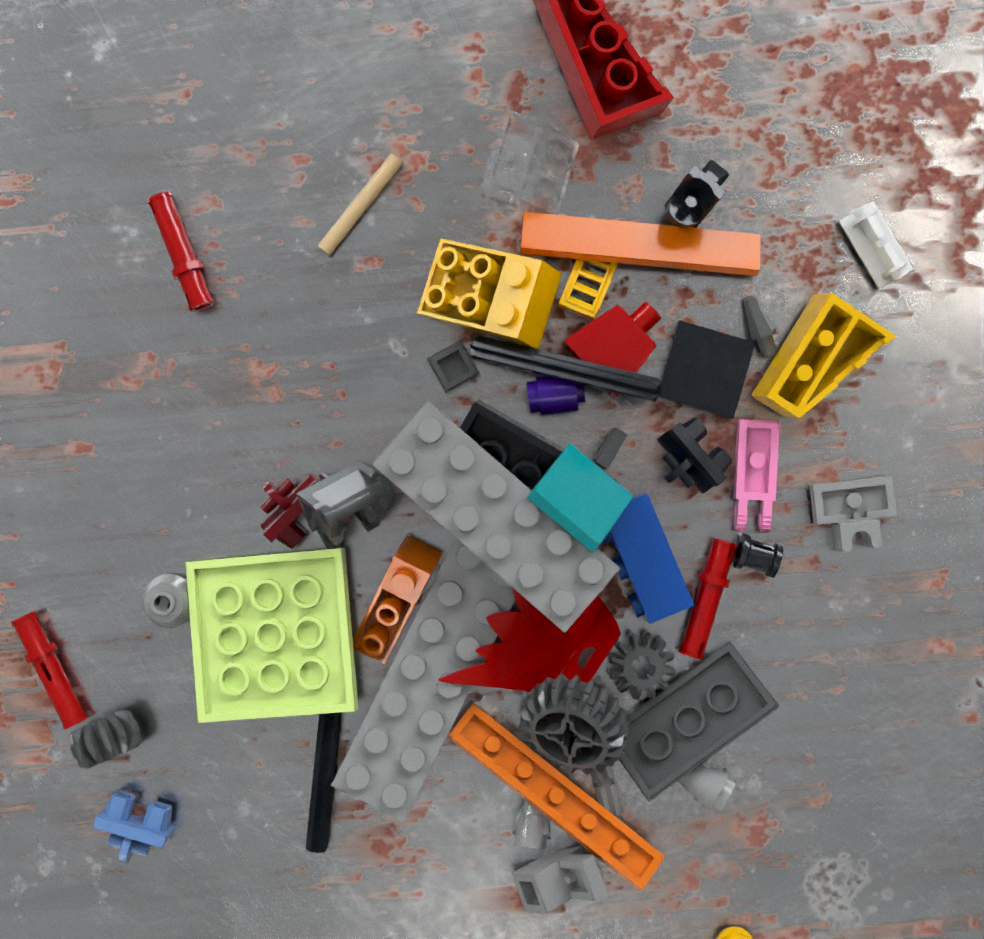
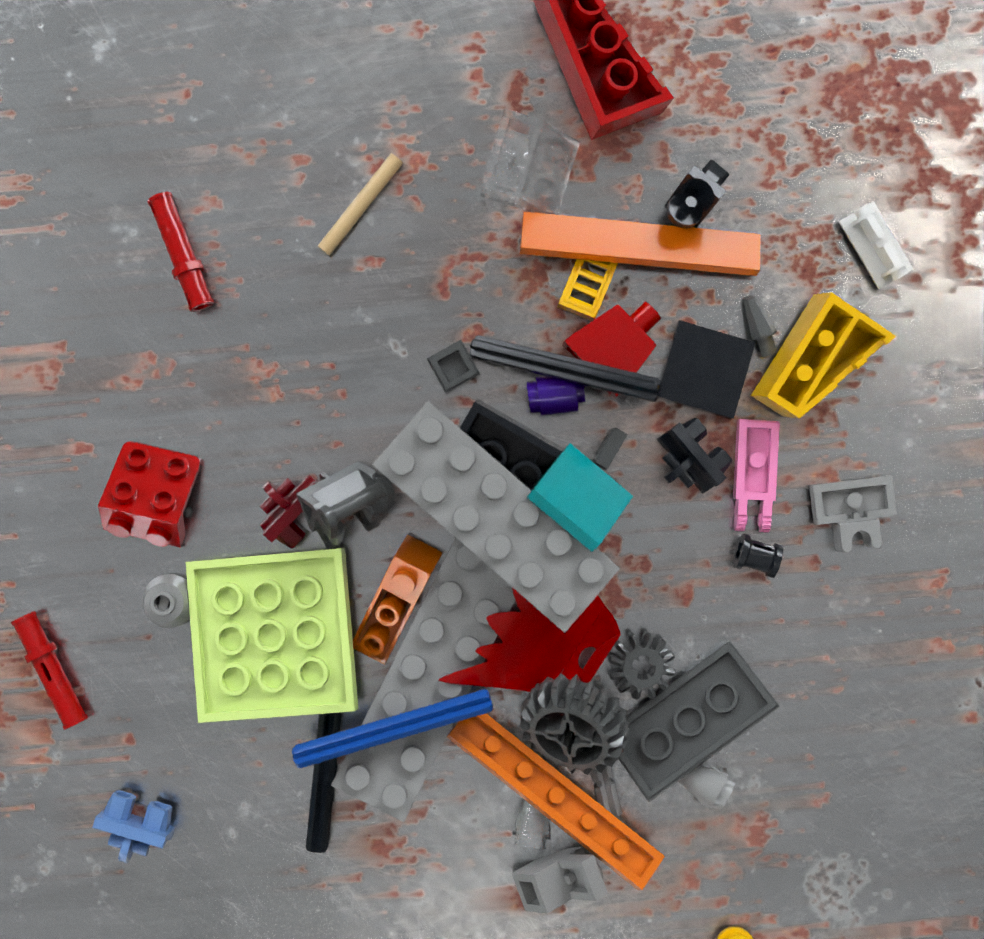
(105, 739): dark grey gear -> none
(148, 494): none -> red bracket
(392, 728): none -> blue axle
(490, 292): yellow slope -> none
(647, 562): blue brick -> none
(708, 598): red pin -> none

